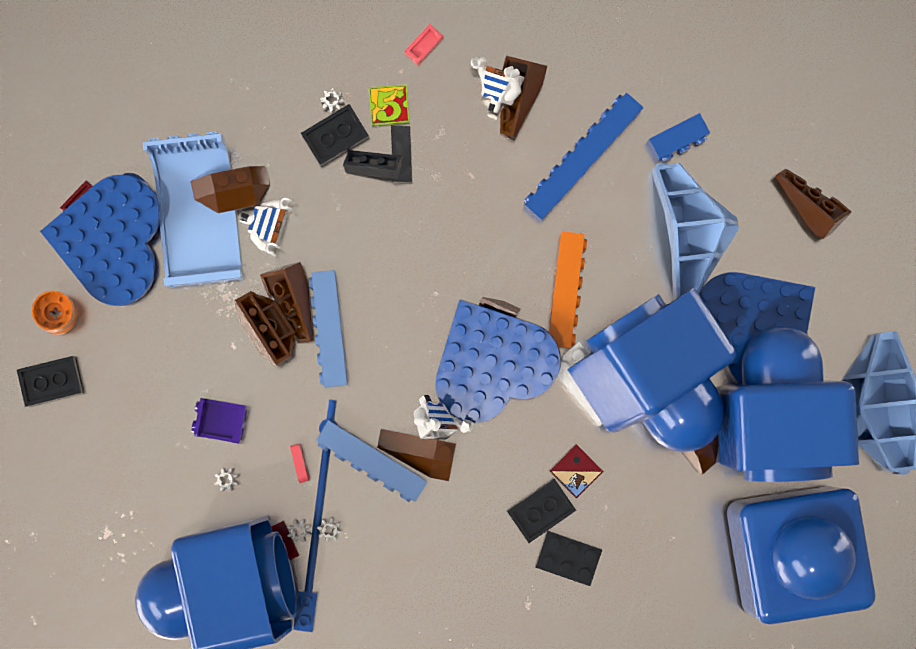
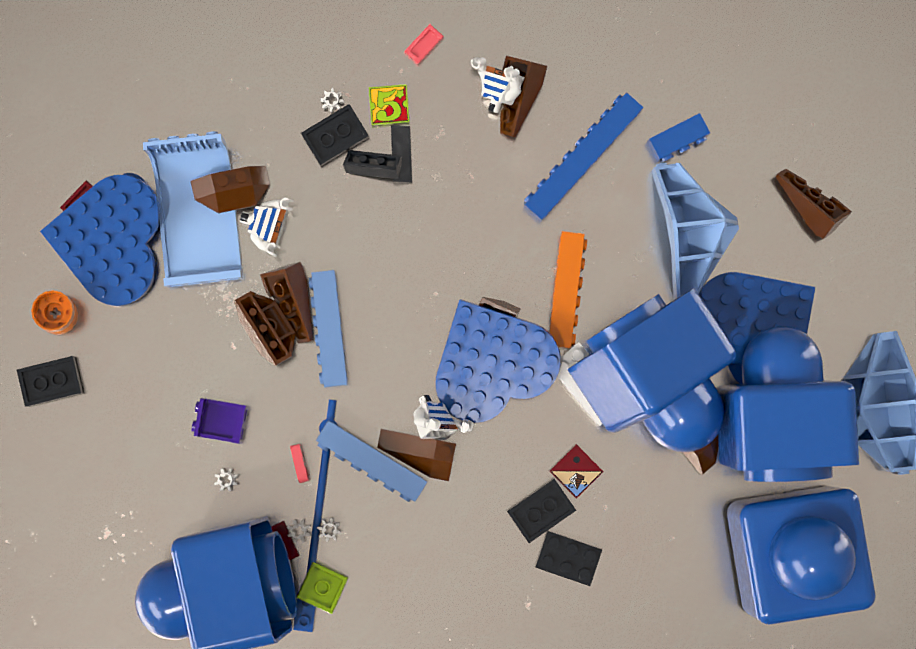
(322, 587): none -> lime tile

